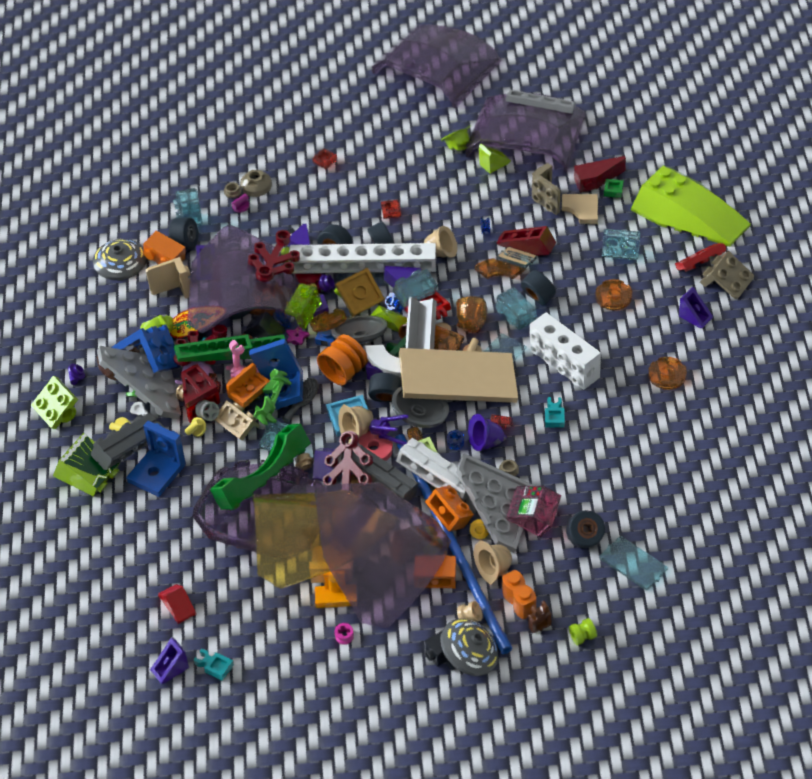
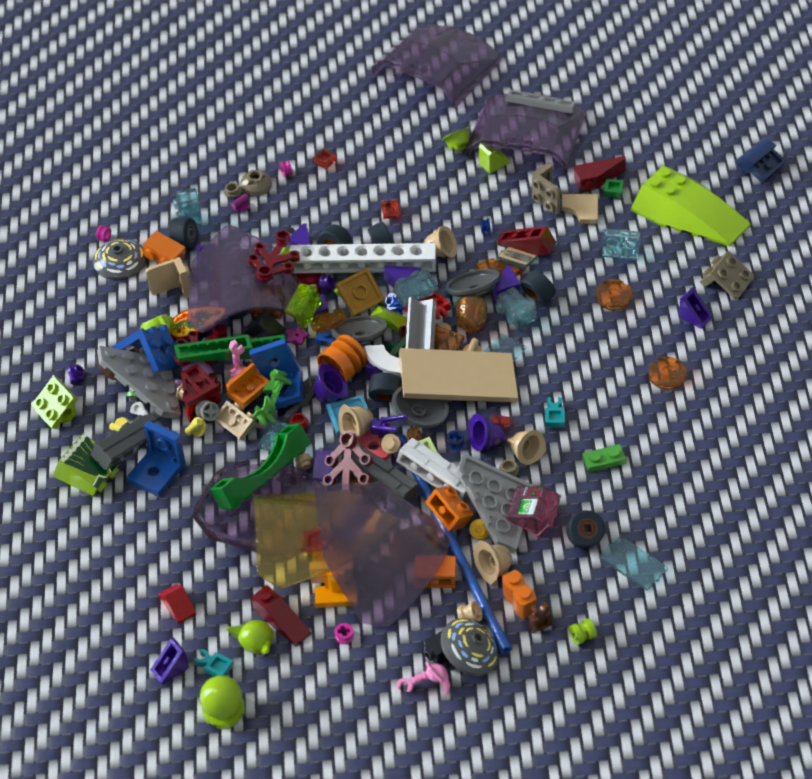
(103, 233): none -> dark pink bush
(222, 702): none -> lime tile
(253, 636): none -> lime piece
(279, 615): none -> dark red slope
(282, 318): clear blue plate -> none
(286, 168): none -> dark pink bush
(299, 418): none -> red plate
(312, 541): none -> clear red plate
(330, 384): none -> dark purple piece
(390, 443): none -> tan plate
(434, 672): none -> bright pink piece
(473, 283): none -> dark grey dish
(506, 282): none -> dark purple slope
(528, 446): none -> tan piece
(565, 351): white brick -> none
(604, 458): none -> bright green plate
(701, 256): red hinge -> none
(761, 160): none -> dark blue brick

